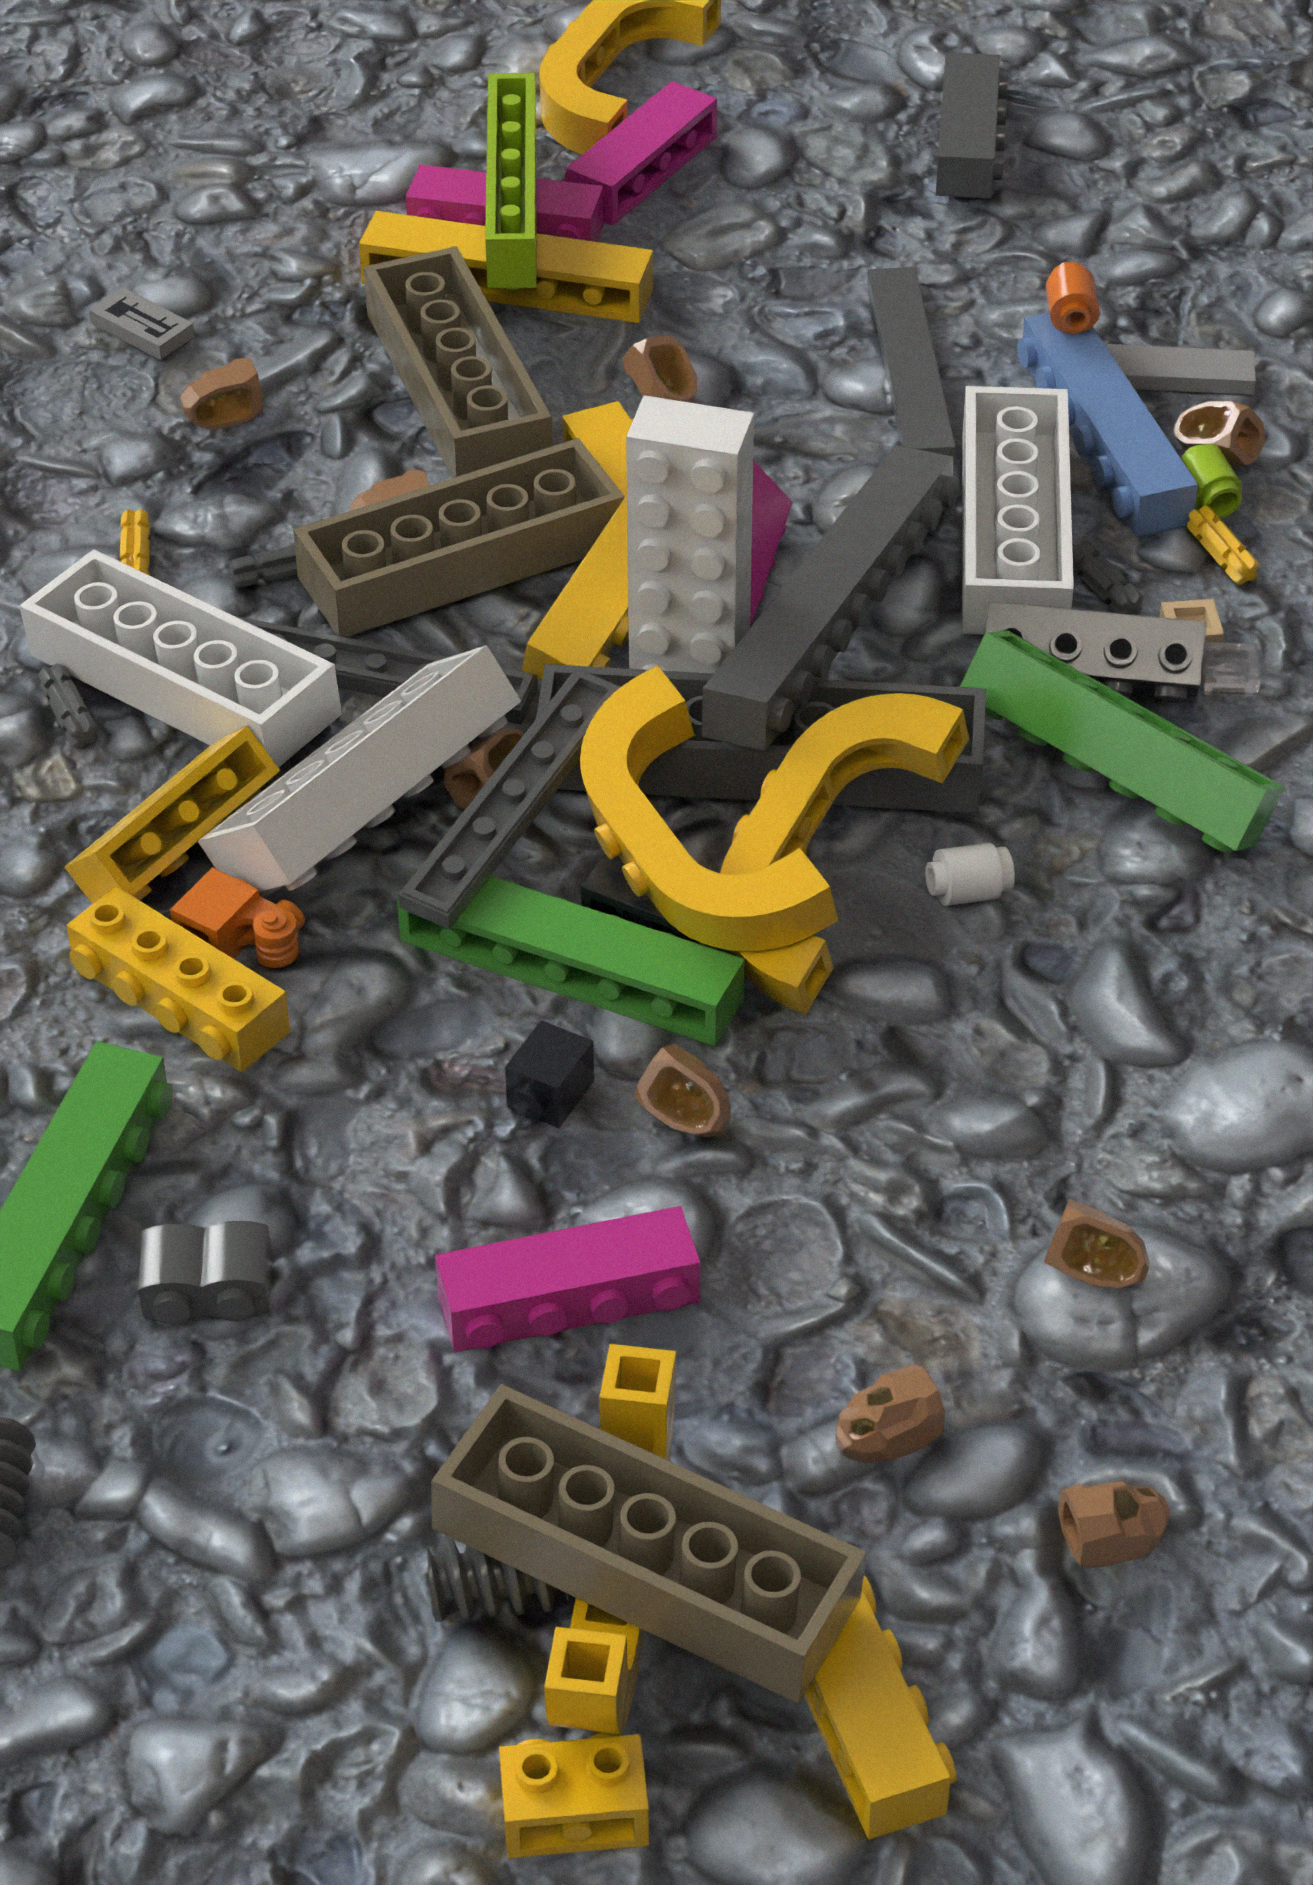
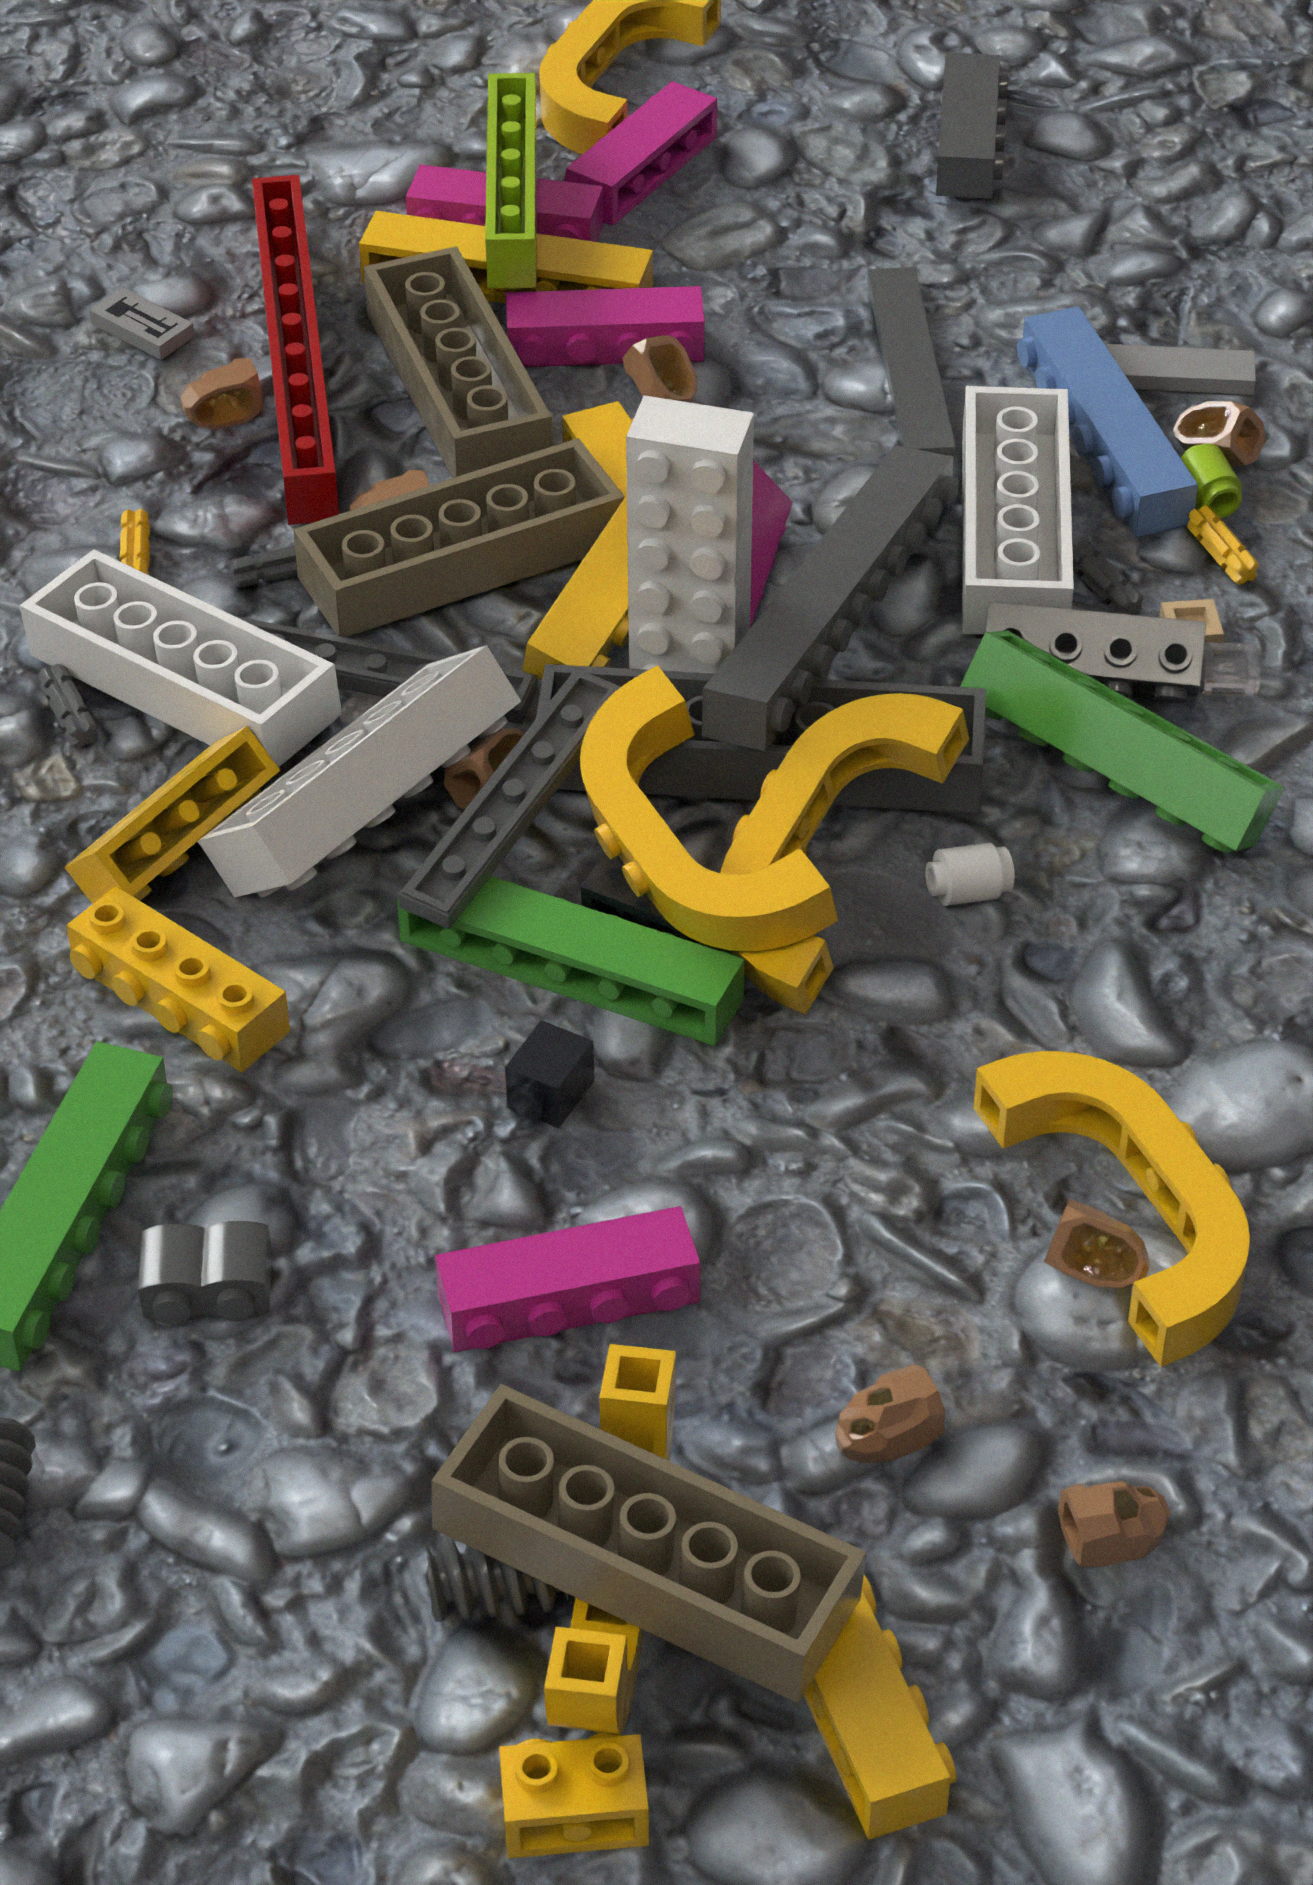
(233, 915): orange brick -> none
(295, 351): none -> red brick
(601, 323): none -> dark pink brick
(684, 1093): rock -> none
(1072, 298): orange brick -> none
(1091, 1097): none -> yellow arch

